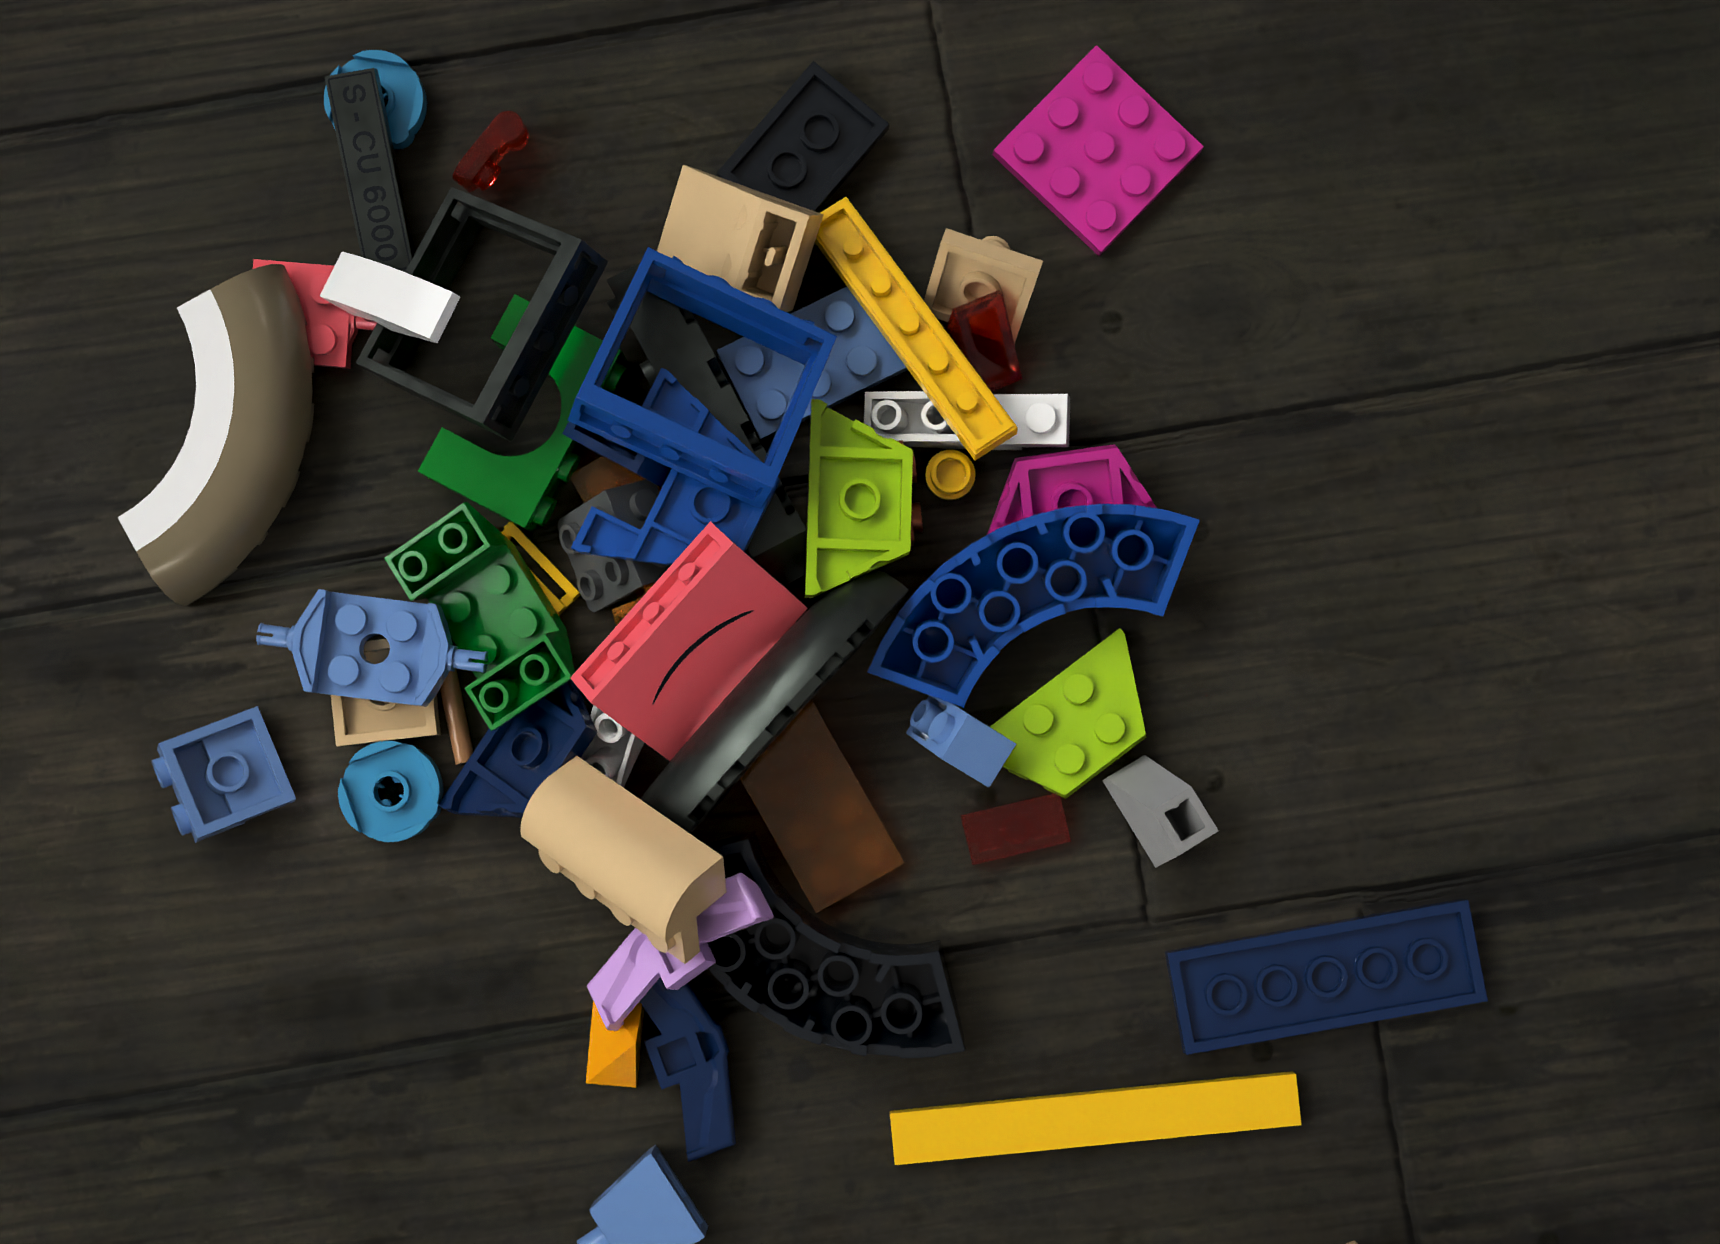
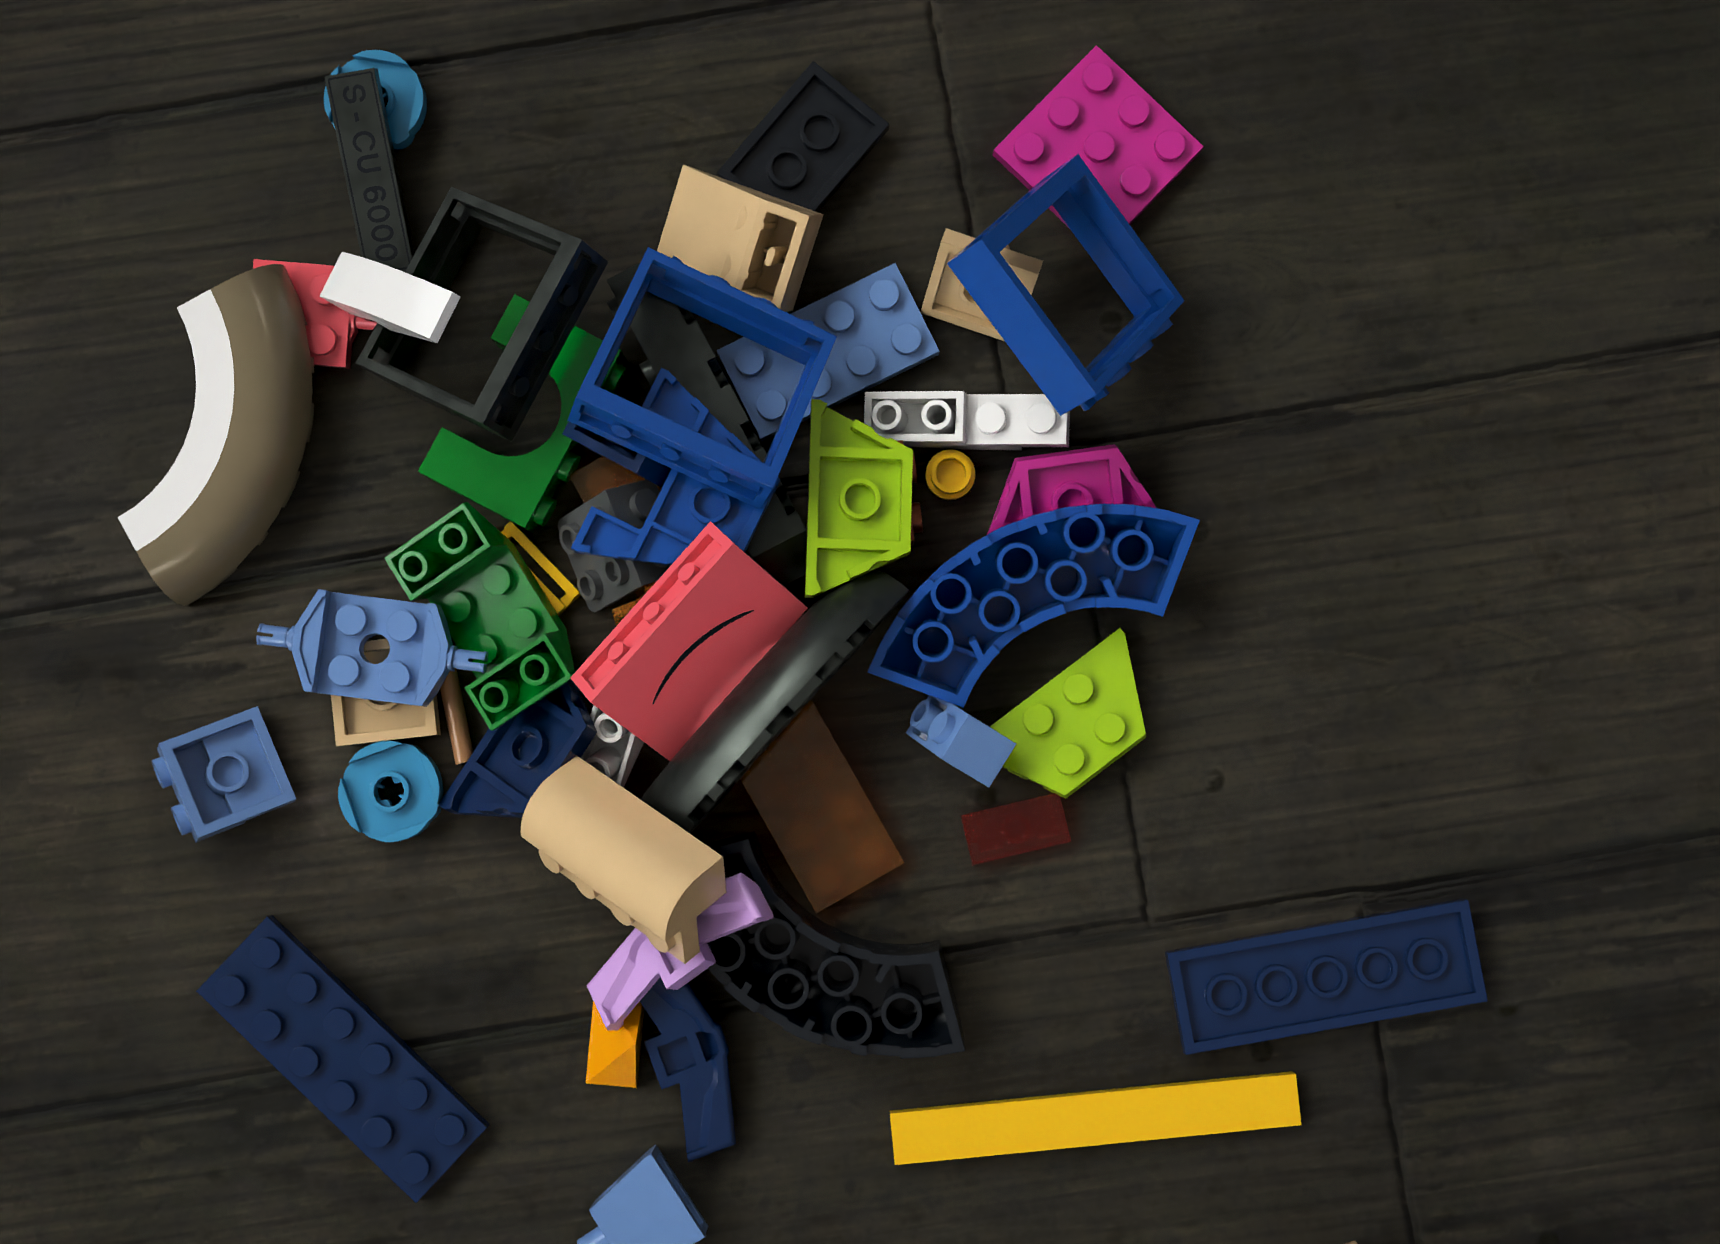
(343, 1058): none -> dark blue plate
(480, 164): clear red plate -> none
(913, 330): yellow tile -> none
(986, 339): clear red slope -> none
(1116, 253): none -> blue window
(1159, 809): light grey slope -> none

